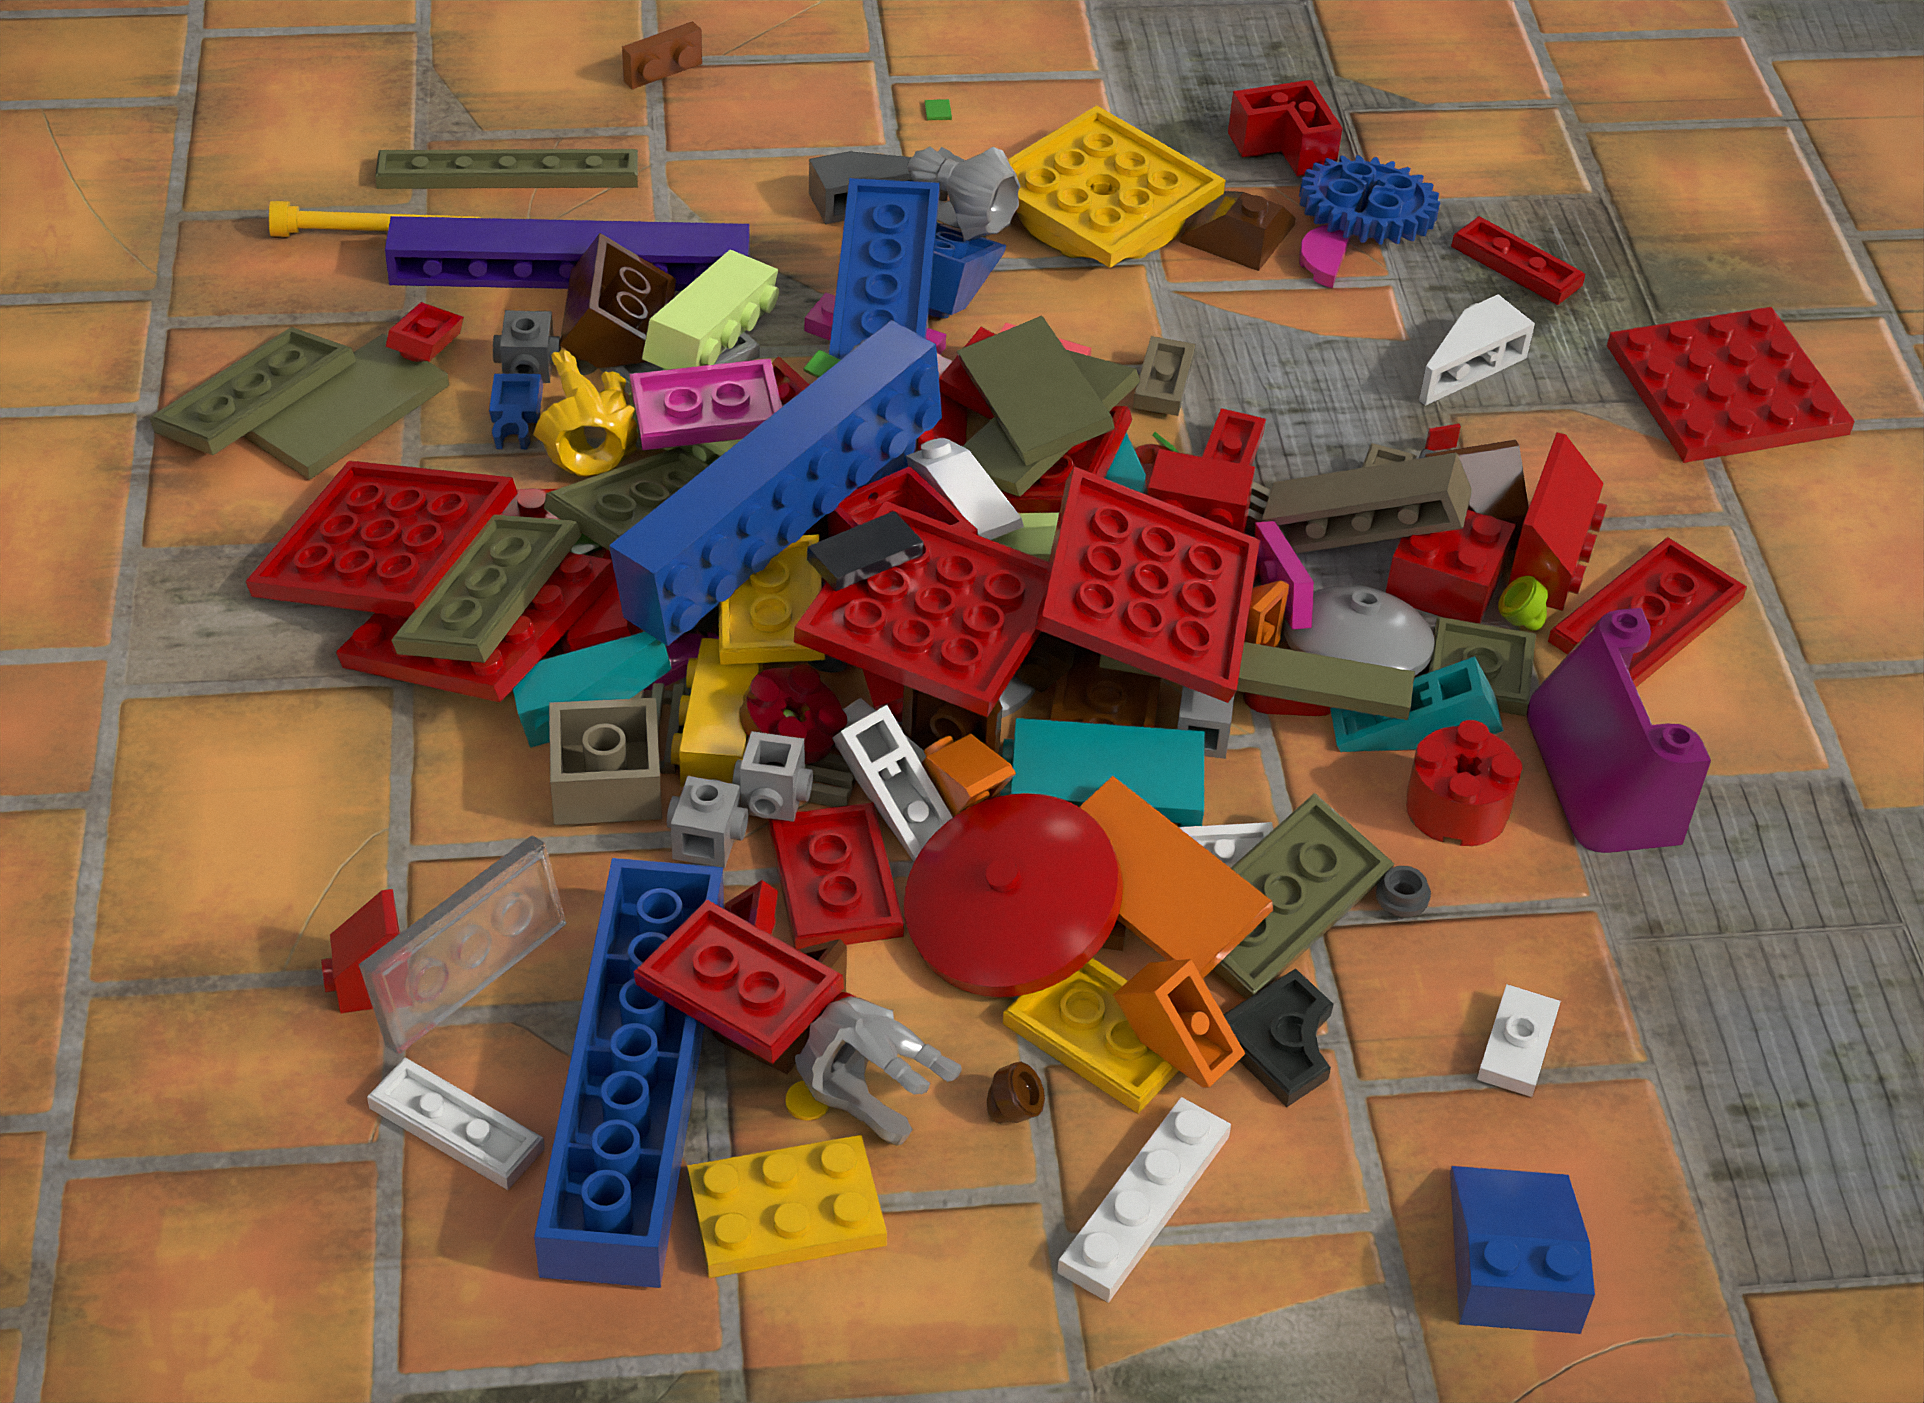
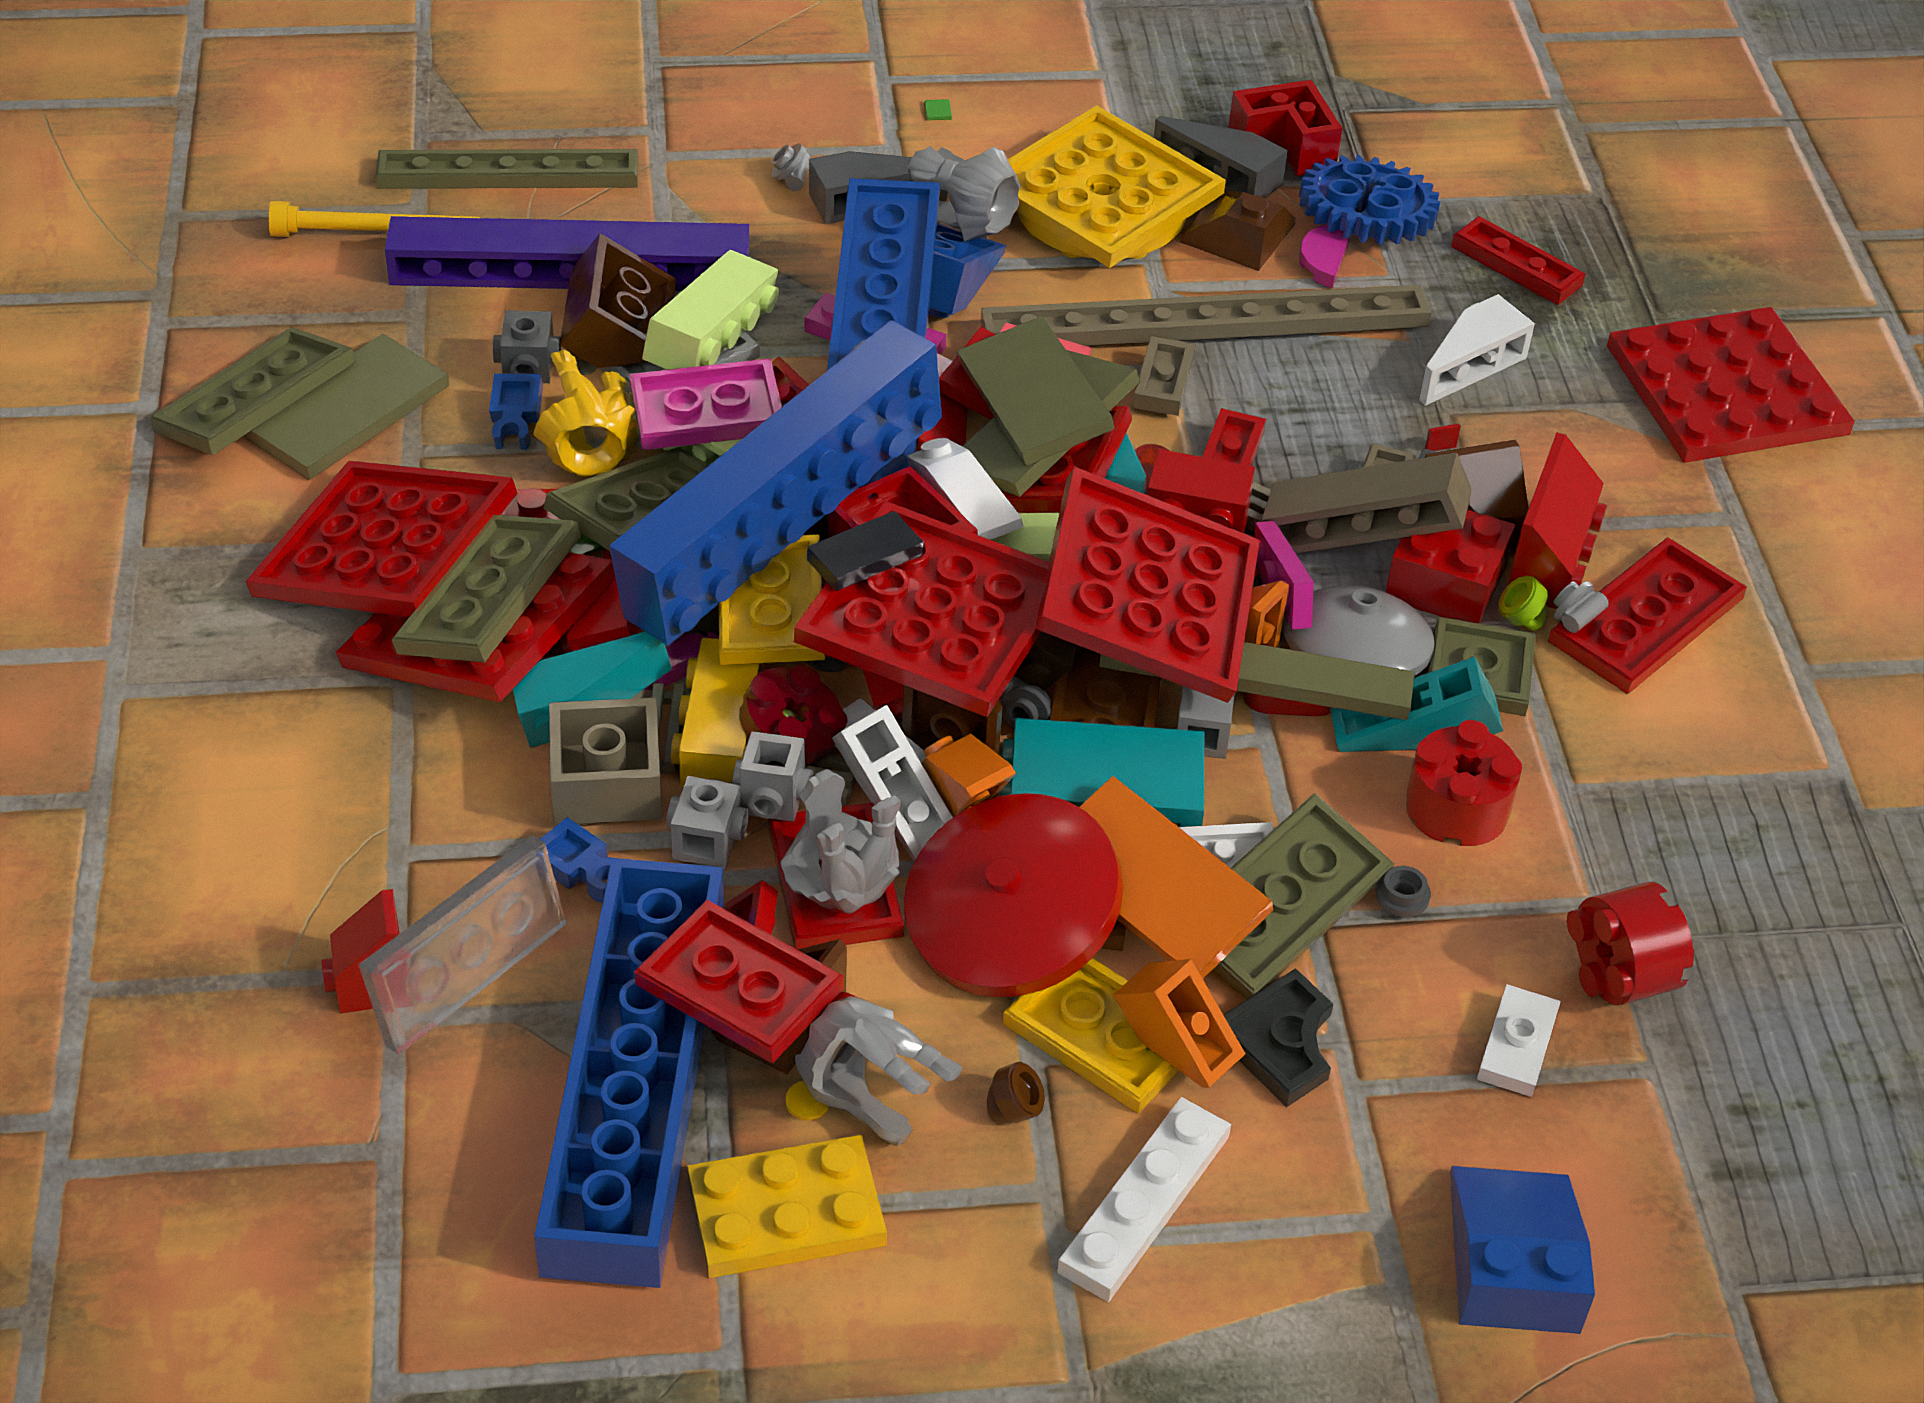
(424, 332): red plate -> none
(456, 1123): white tile -> none
(577, 857): none -> blue plate
(662, 55): dark orange plate -> none
(791, 165): none -> light grey plate
(820, 363): bright green window -> none
(855, 854): none -> light grey piece
(1026, 697): none -> dark grey plate
(1163, 442): bright green window -> none
(1224, 315): none -> dark tan plate
(1238, 156): none -> dark grey slope
(1579, 605): none -> light grey plate
(1611, 768): magenta windscreen -> none
(1631, 944): none -> red brick

